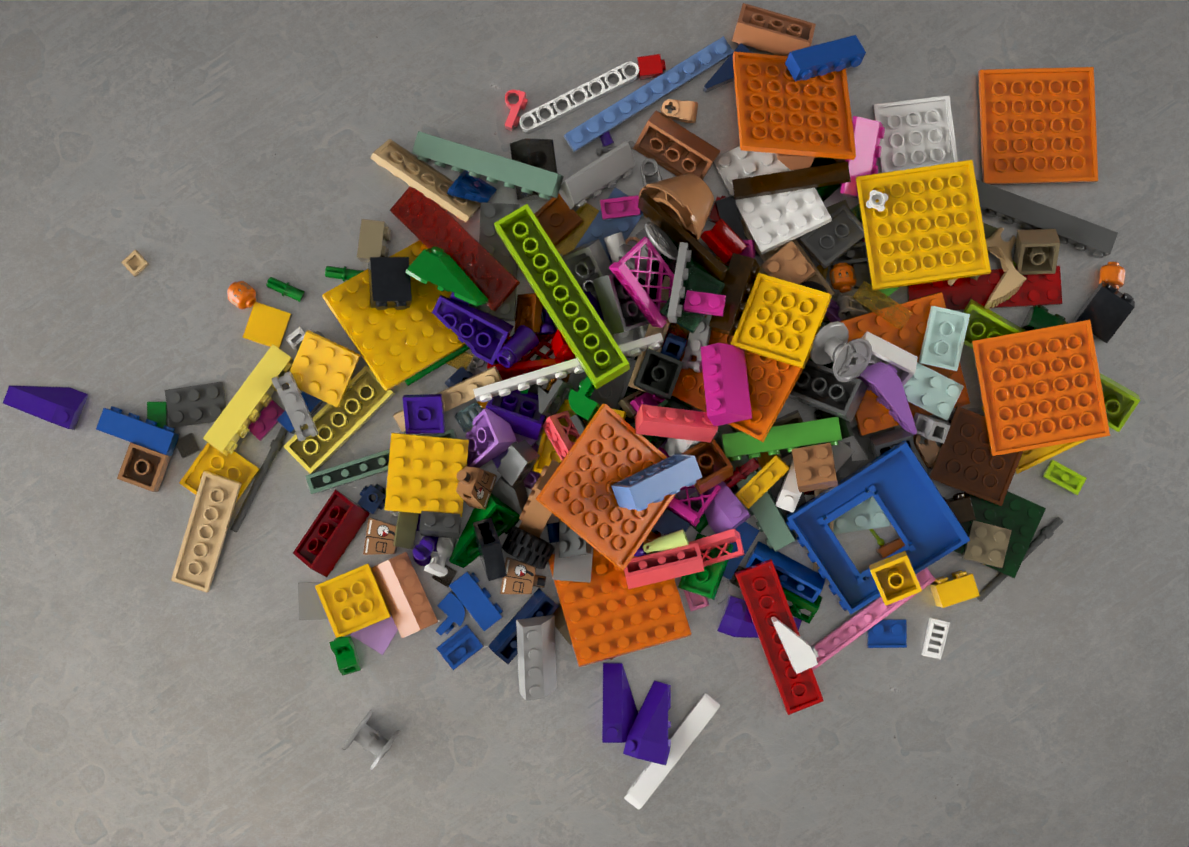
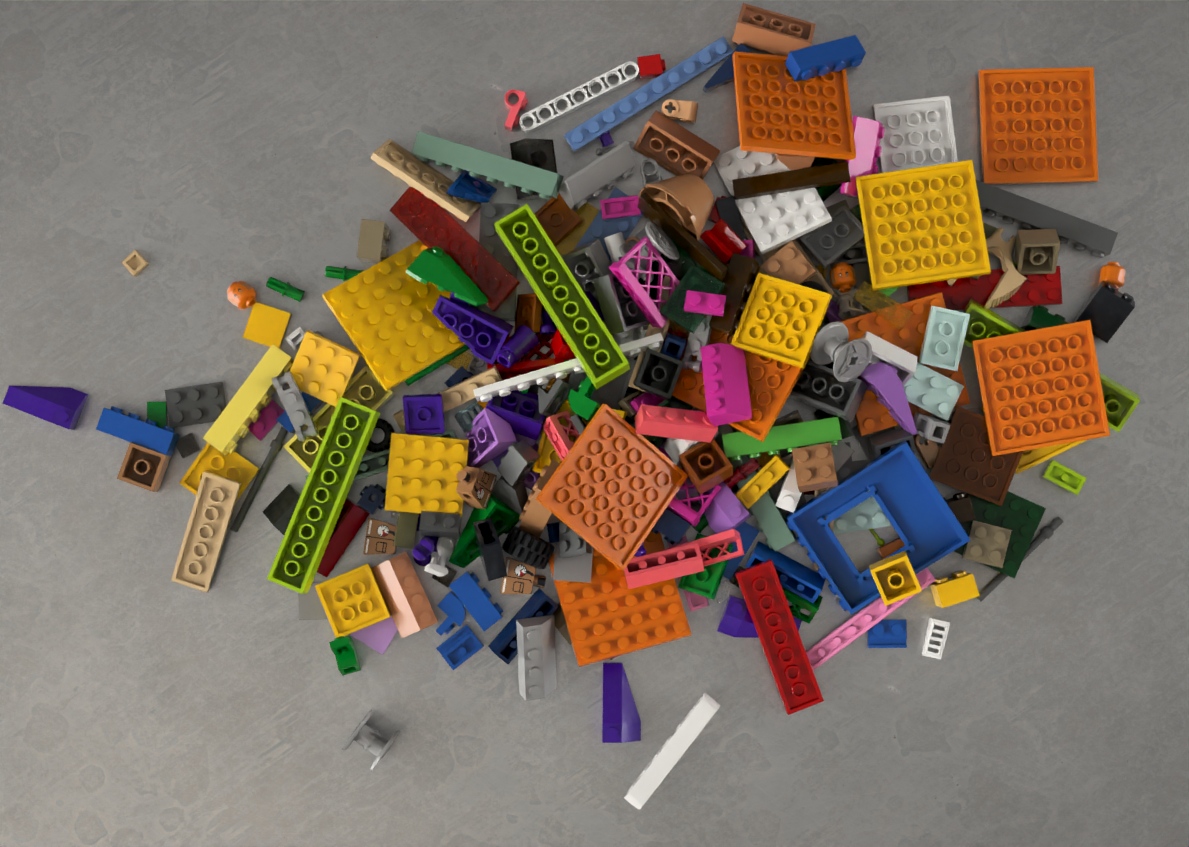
(282, 508): none -> pearl dark grey slope
(323, 496): none -> lime brick
(385, 444): none -> black tyre
(389, 283): black brick -> none
(649, 732): dark purple wedge -> none
(656, 482): medium blue brick -> none
(667, 542): yellowish green piece -> none
(680, 275): light grey plate -> none
(797, 649): white slope -> none
(877, 205): white plate -> none

